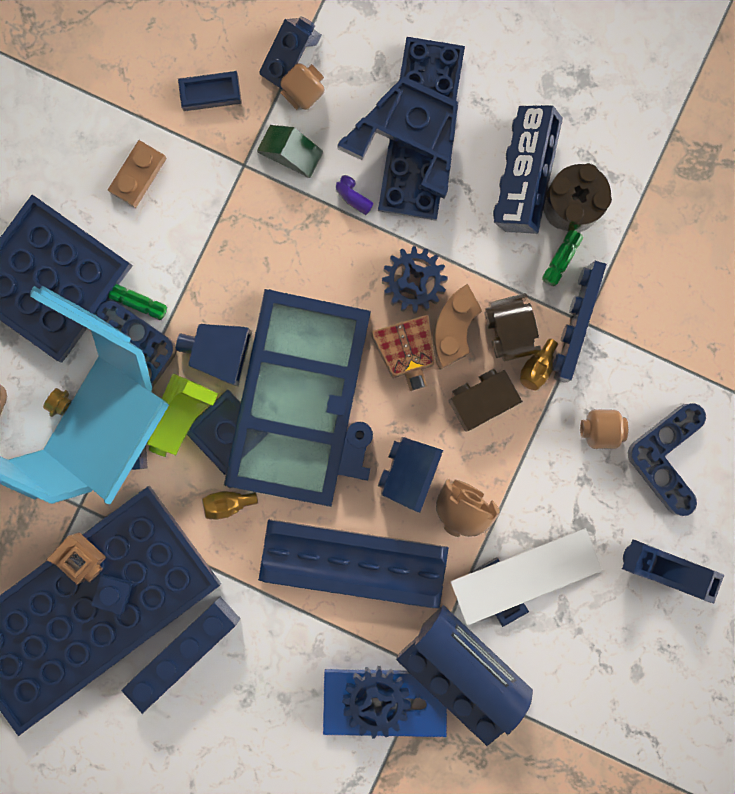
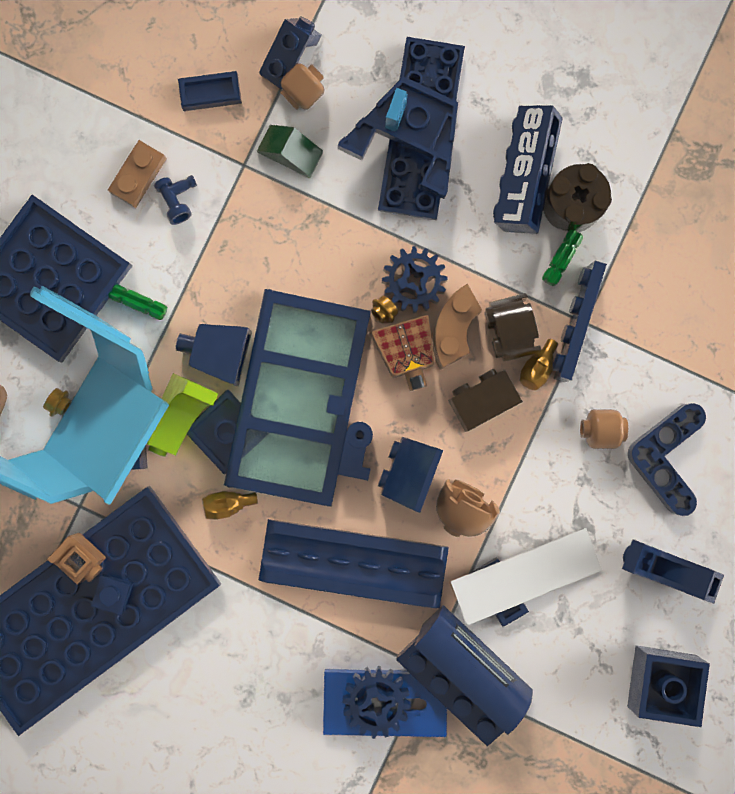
(147, 343): dark blue beam -> none
(177, 212): none -> dark blue piece
(181, 655): dark blue brick -> none
(351, 197): dark purple arm -> none
(384, 310): none -> pearl gold plate
(396, 109): none -> dark azure tile
(668, 686): none -> dark blue brick

